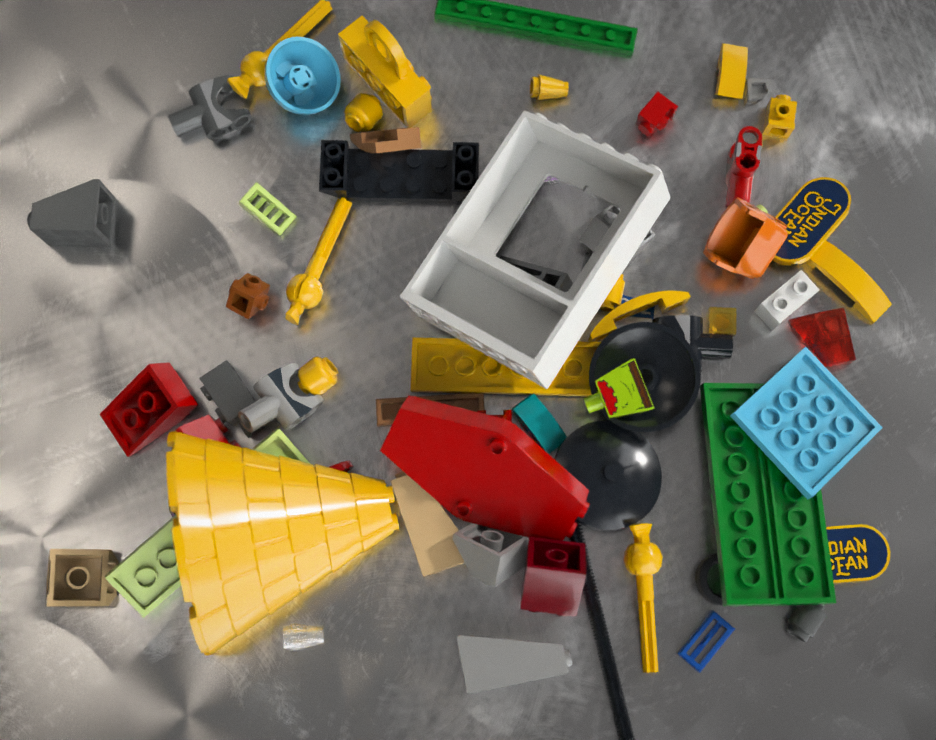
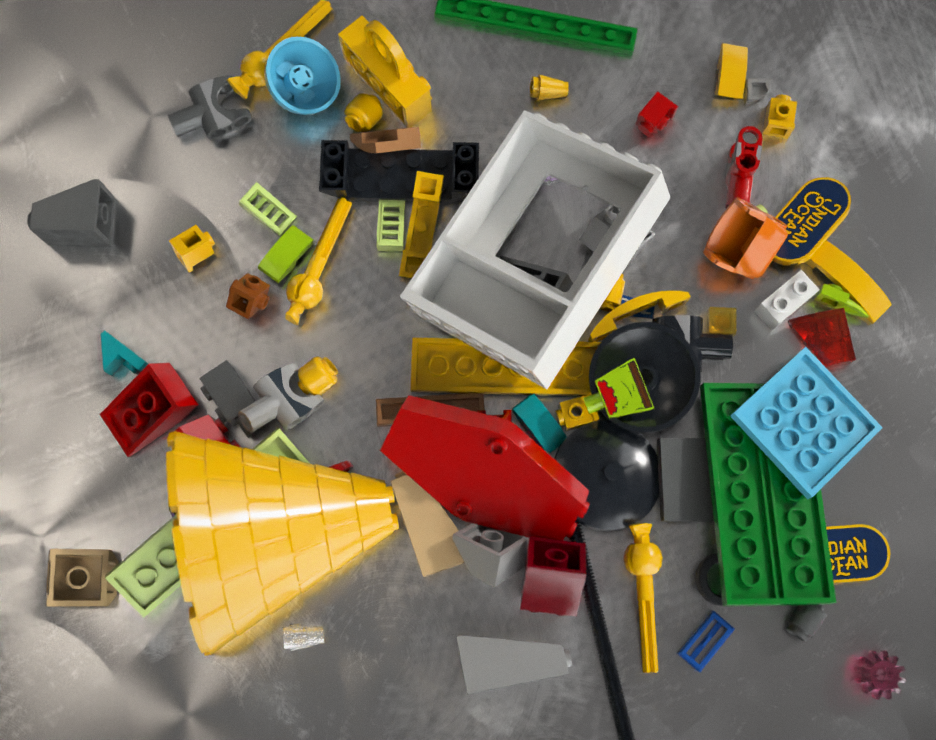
(116, 354): none -> teal slope
(192, 247): none -> yellow brick
(284, 254): none -> lime slope
(394, 245): none -> yellowish green slope
(422, 222): none -> yellow slope
(571, 422): none -> yellow brick
(684, 480): none -> dark grey tile
(836, 298): none -> lime plate
(869, 677): none -> clear pink gear

